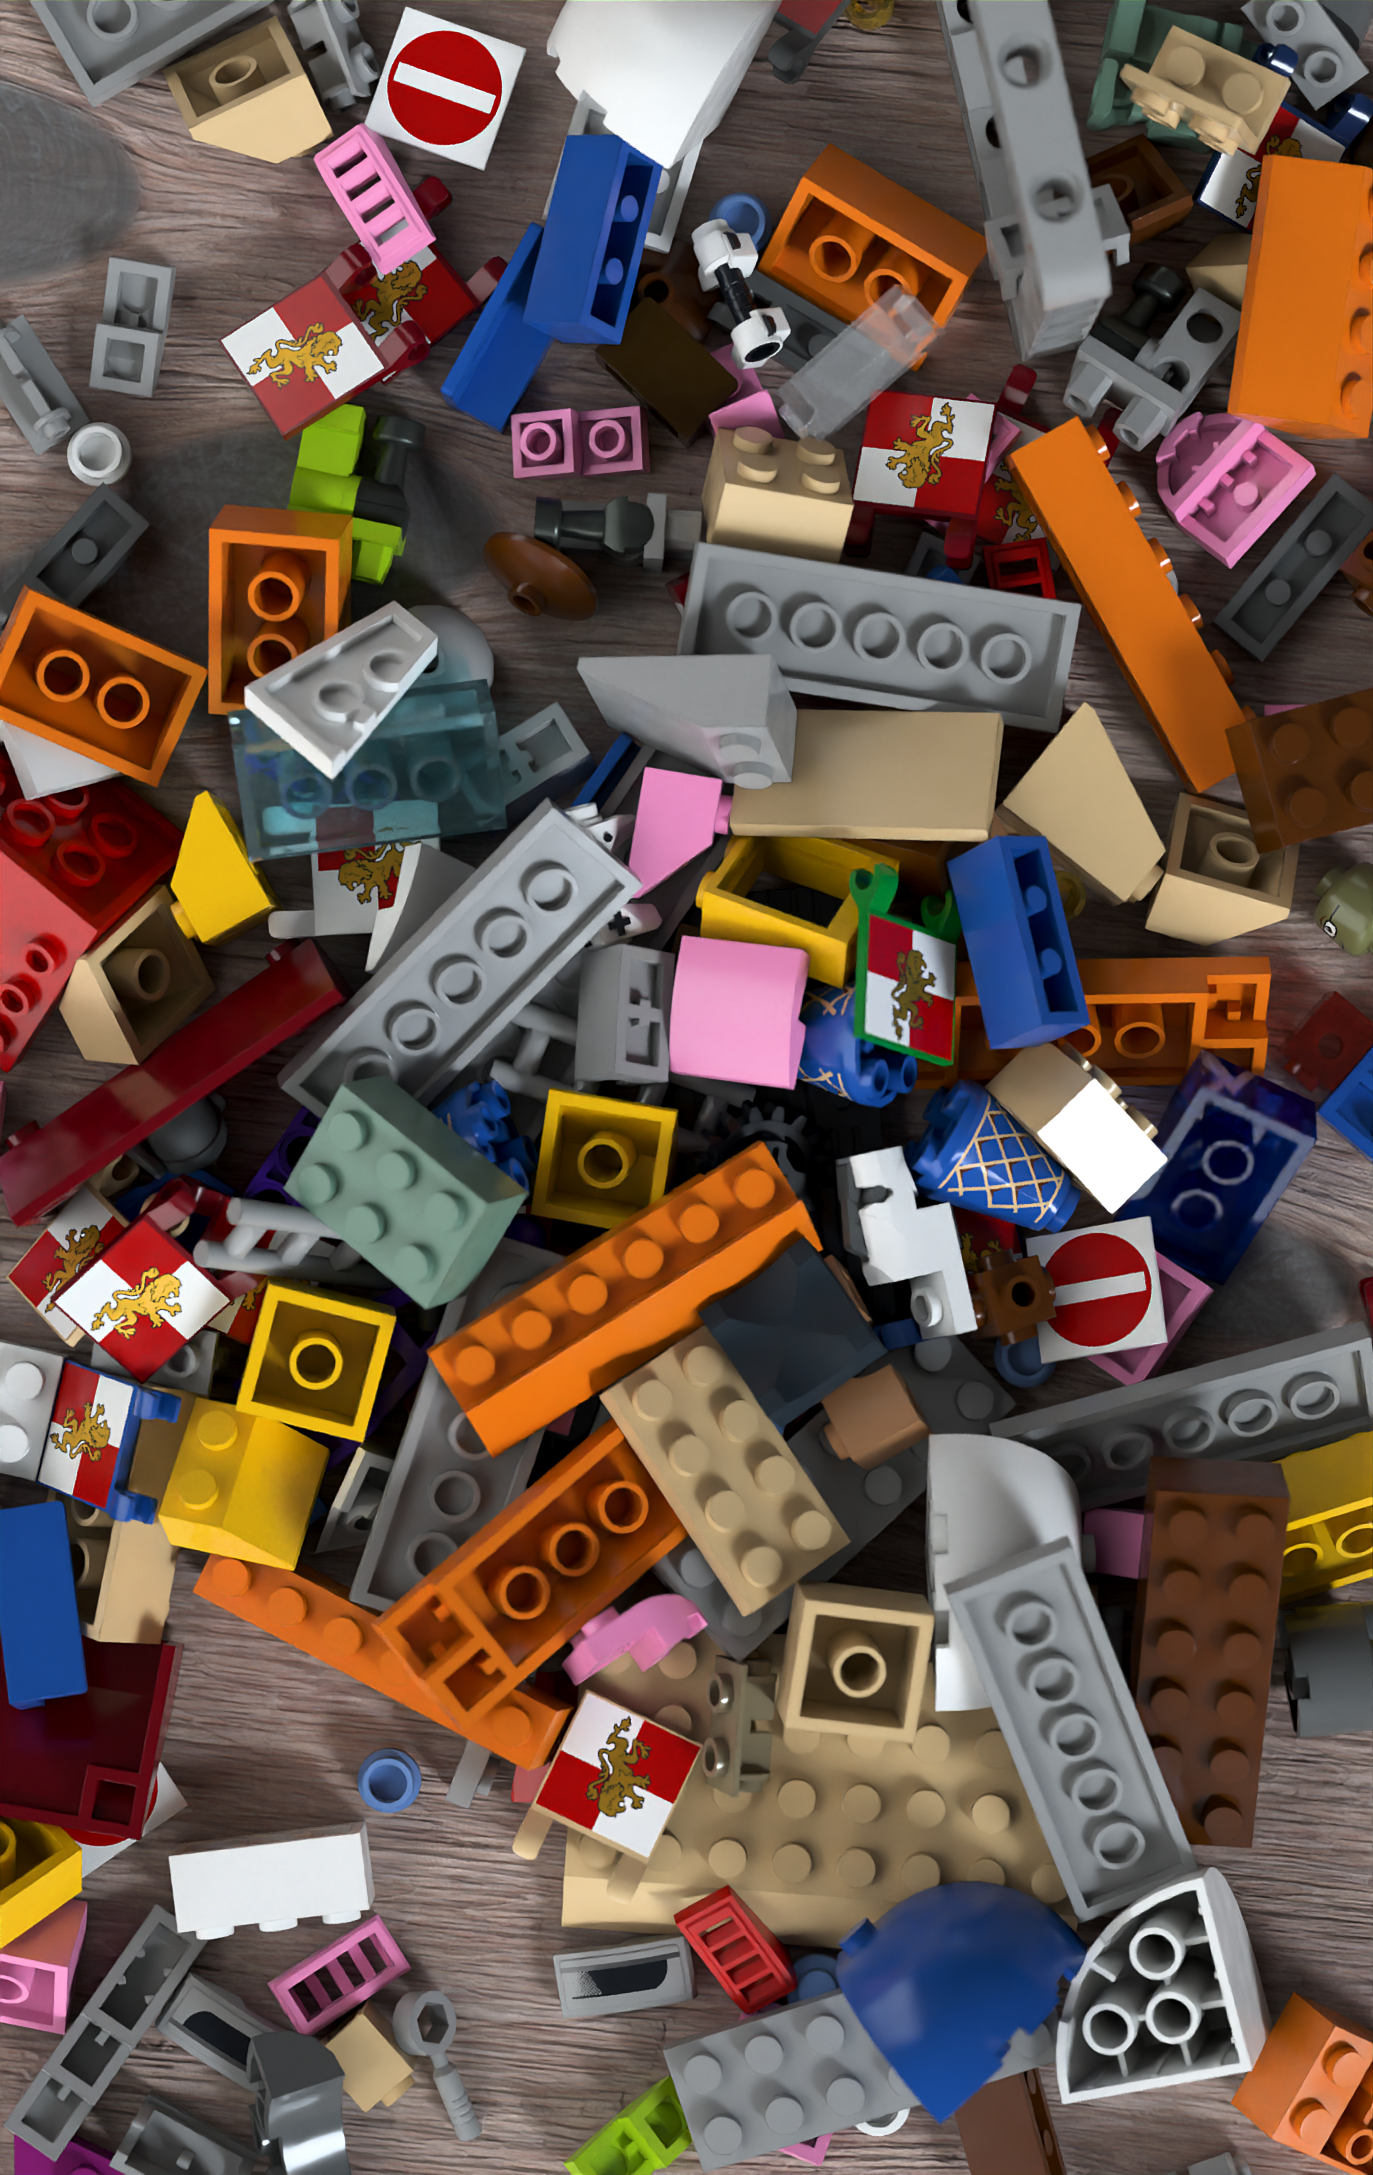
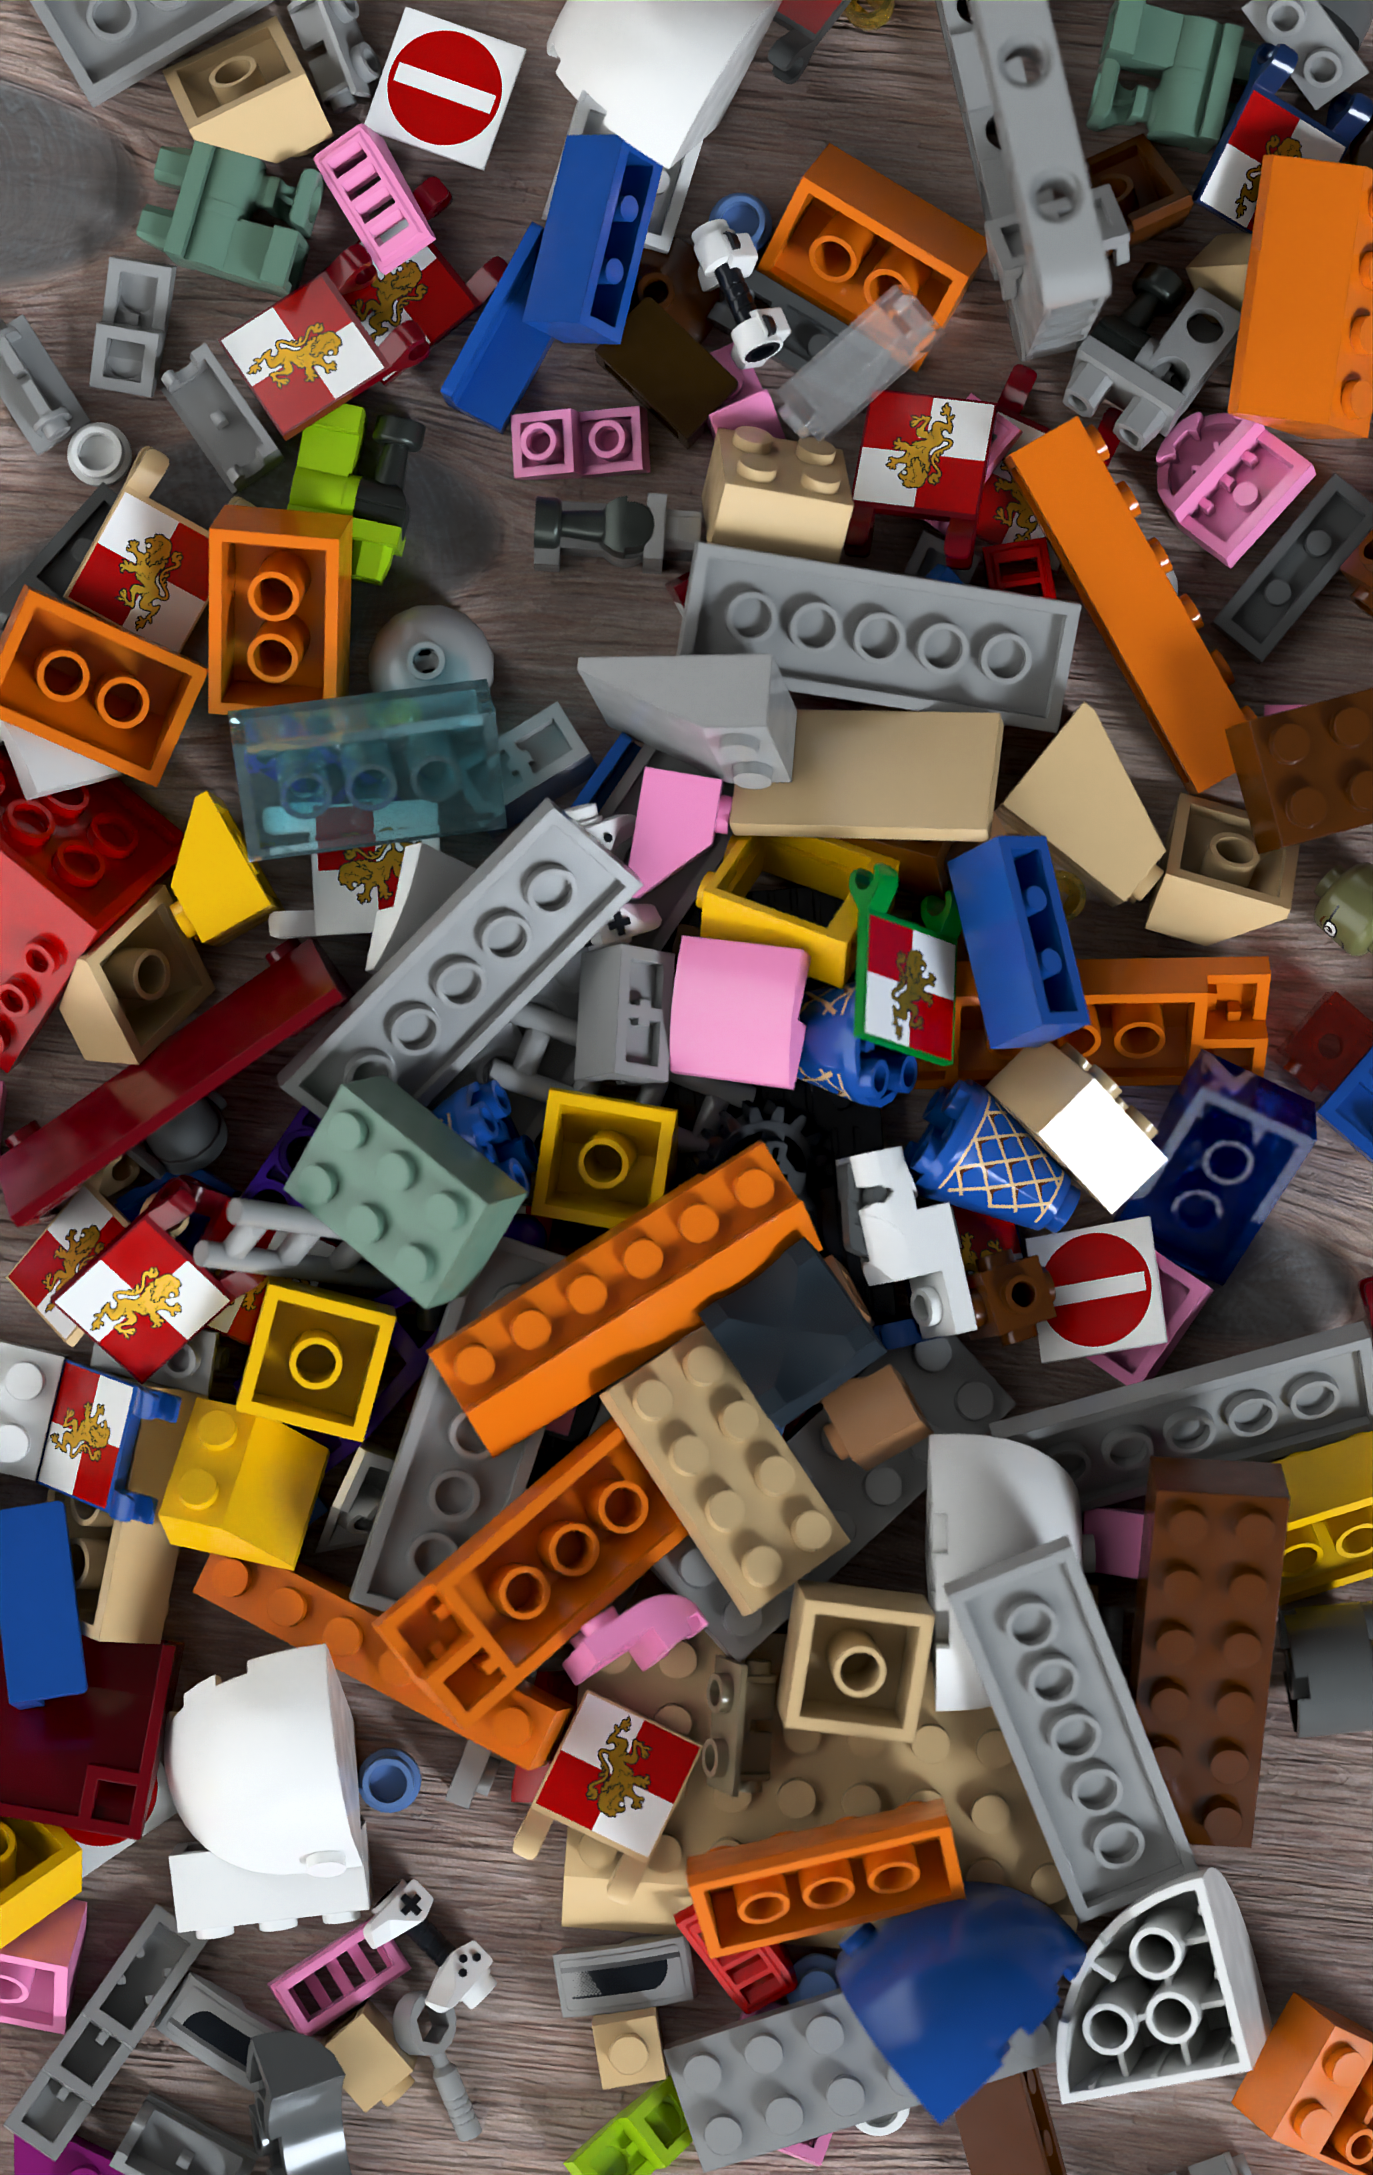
(147, 562): none -> flag
(213, 213): none -> sand green hips
(220, 420): none -> light grey hinge
(269, 1766): none -> white brick
(344, 686): white wing -> none
(461, 1971): none -> white piece
(540, 577): reddish brown dish -> none
(629, 2047): none -> tan brick
(825, 1877): none -> orange slope
(1022, 1363): medium blue plate -> none
(1210, 90): tan bracket -> none

